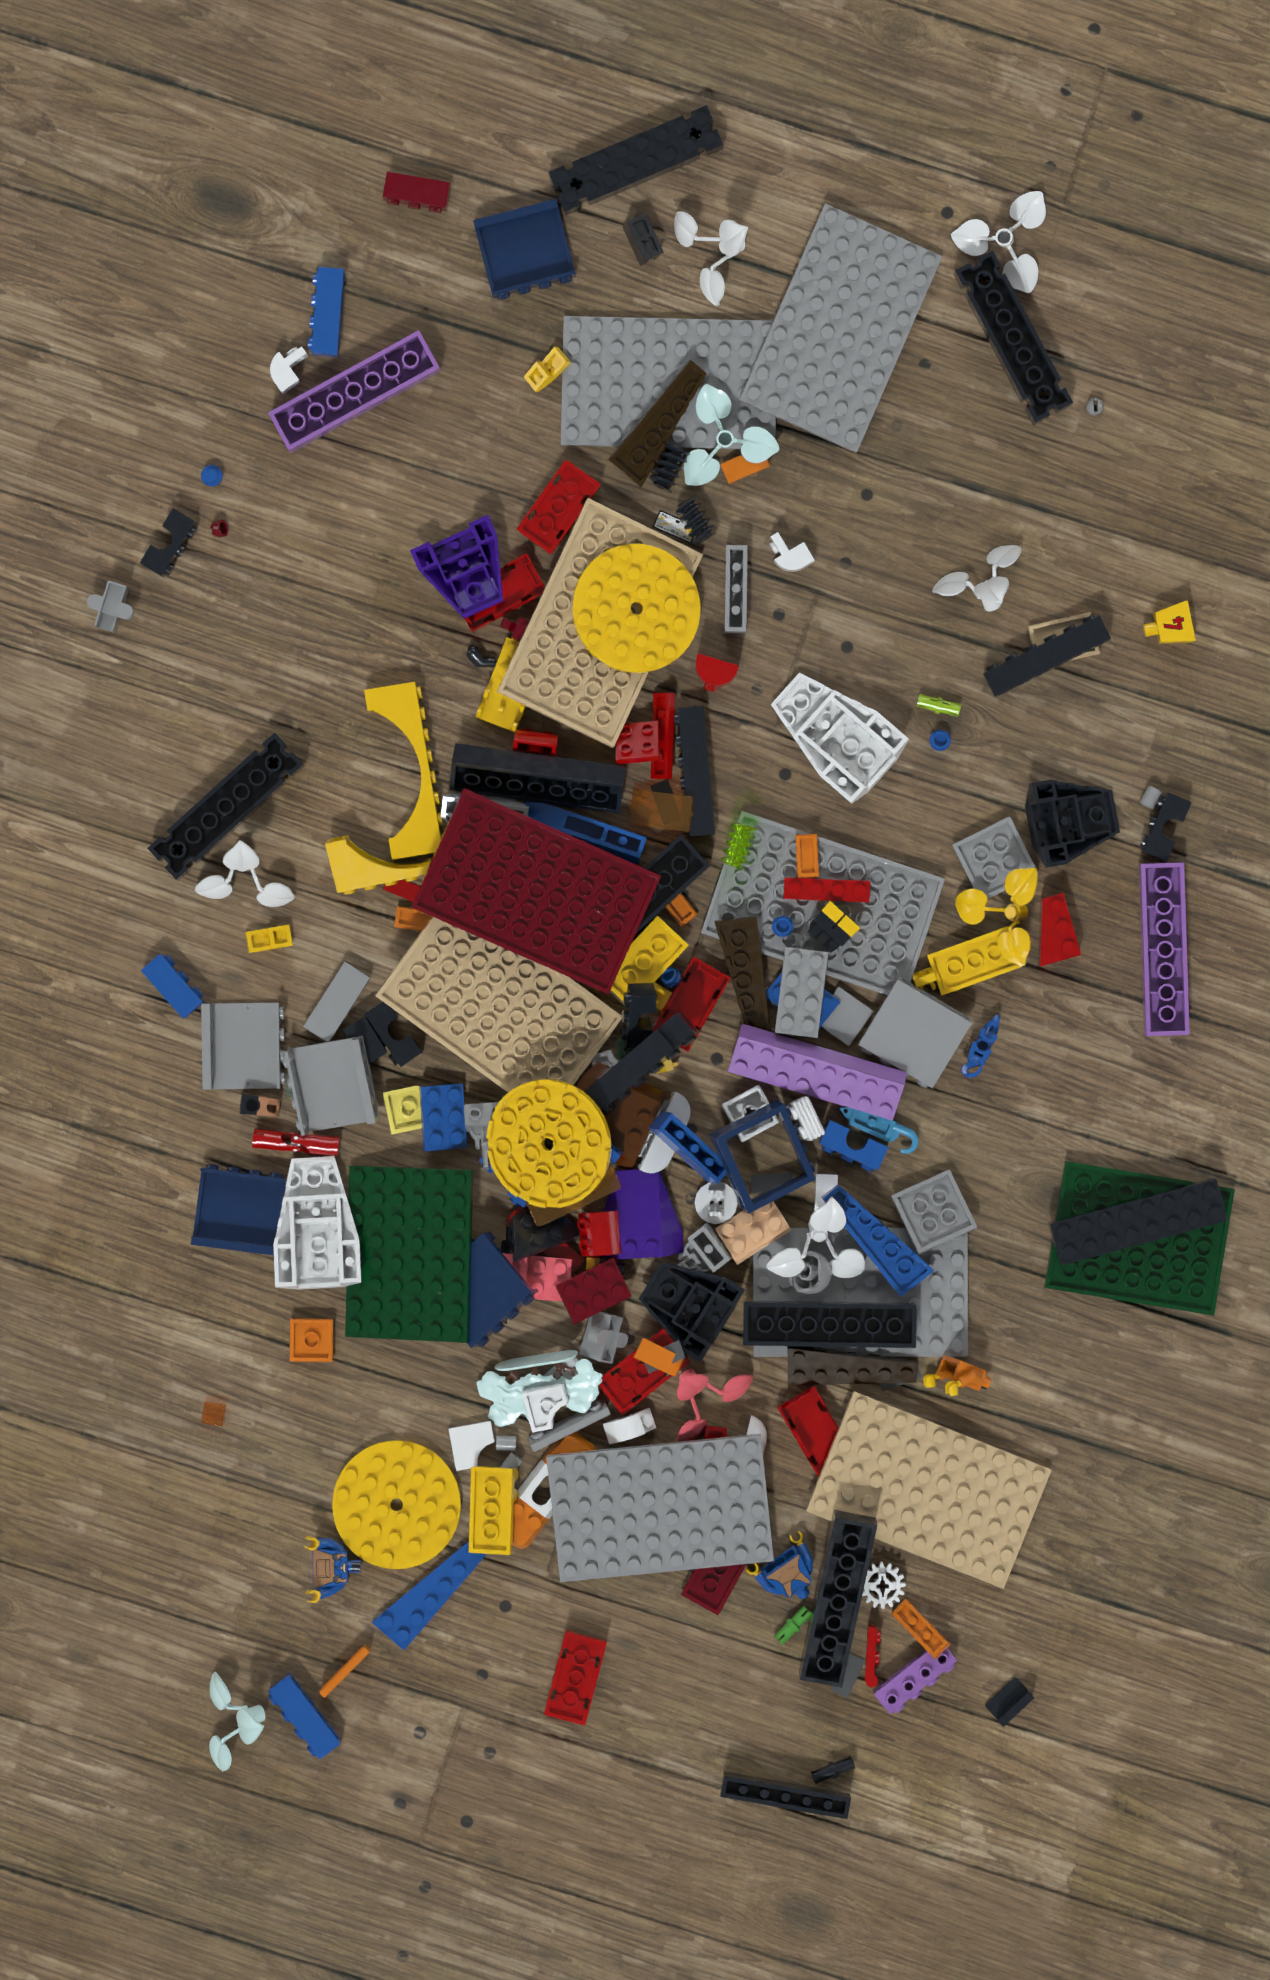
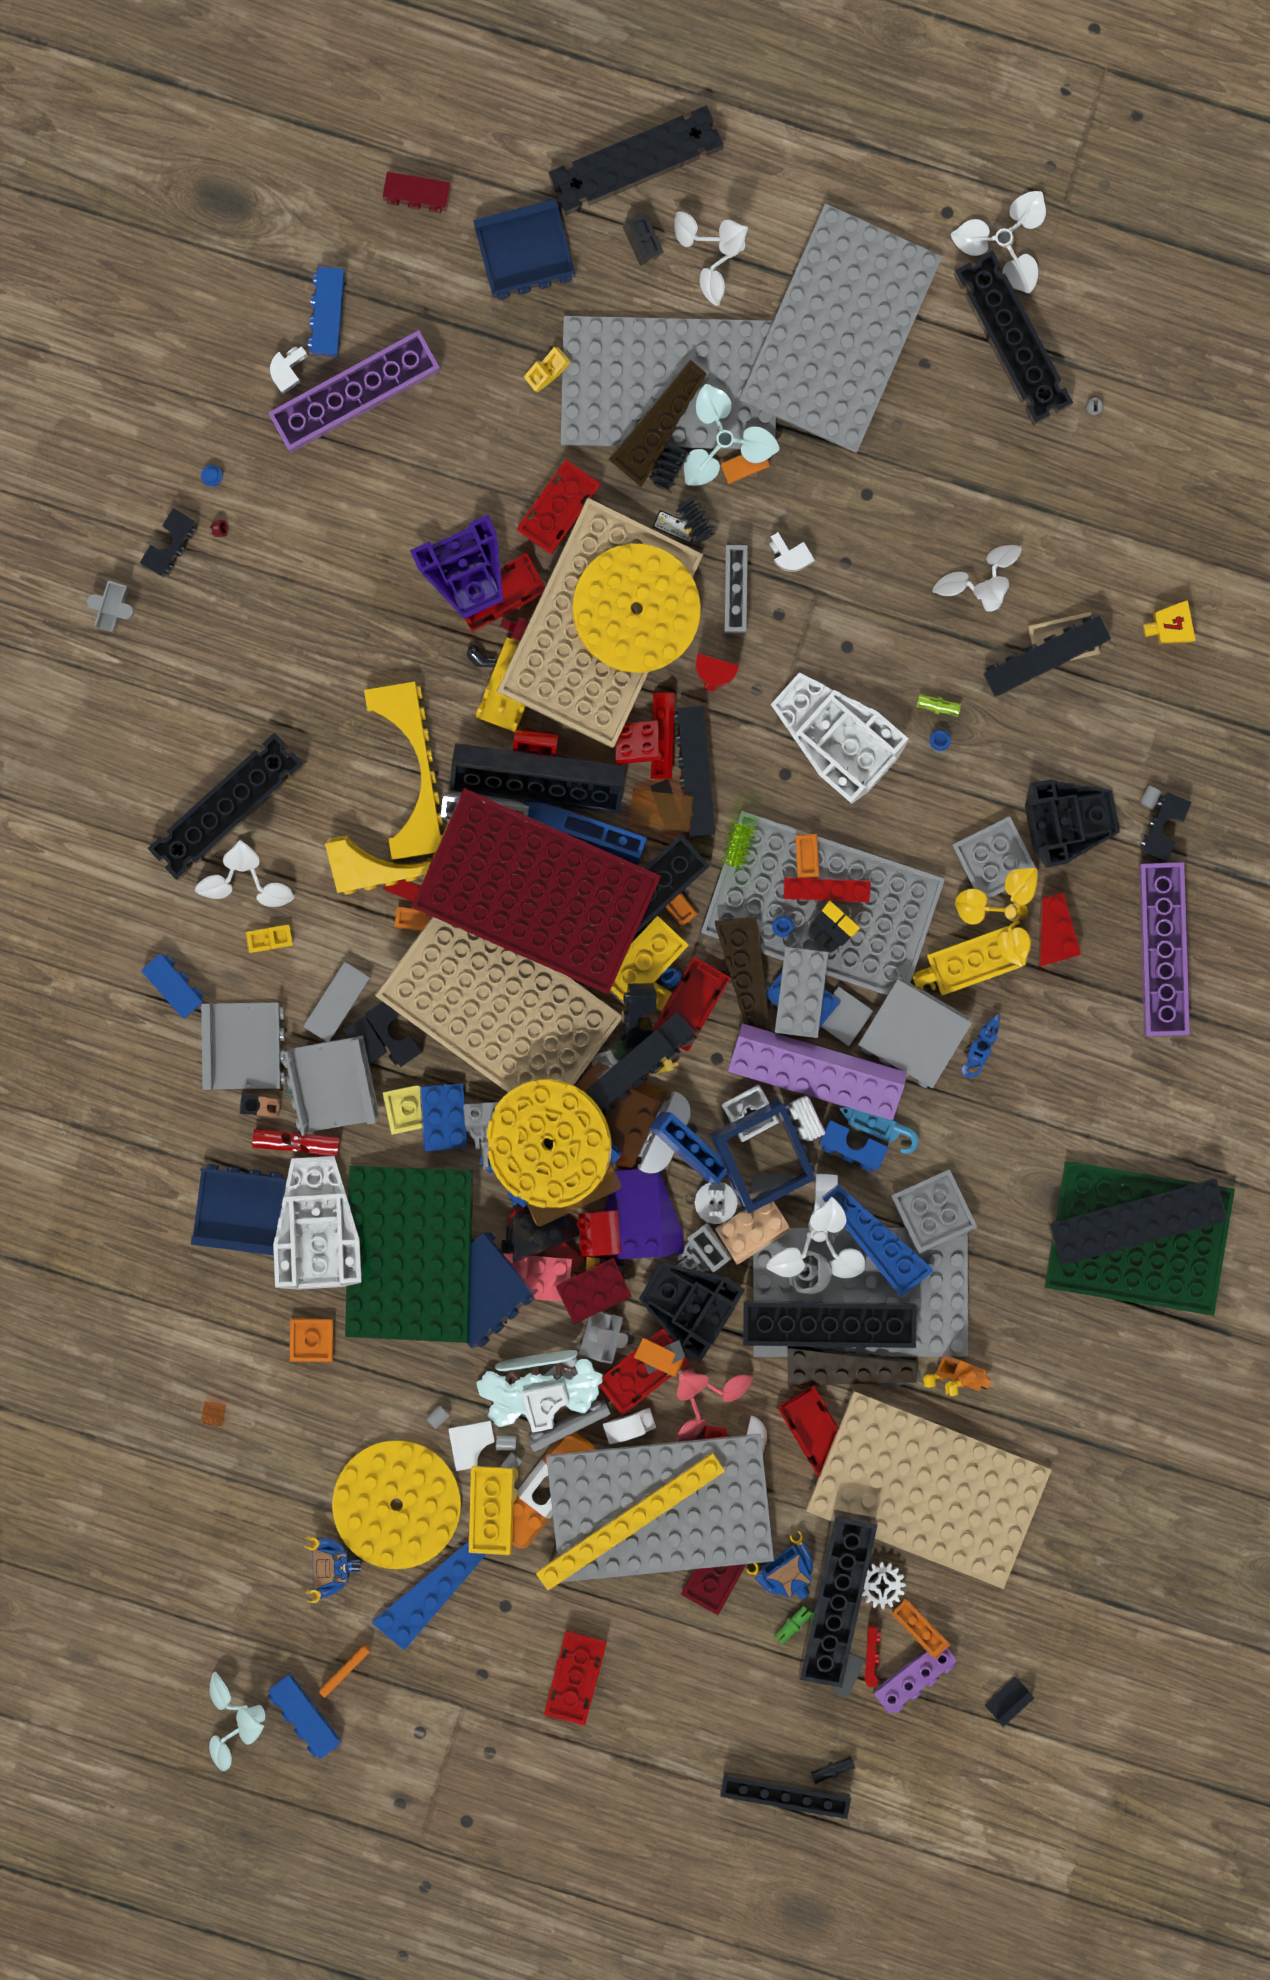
(438, 1416): none -> light grey hinge
(630, 1521): none -> yellow plate

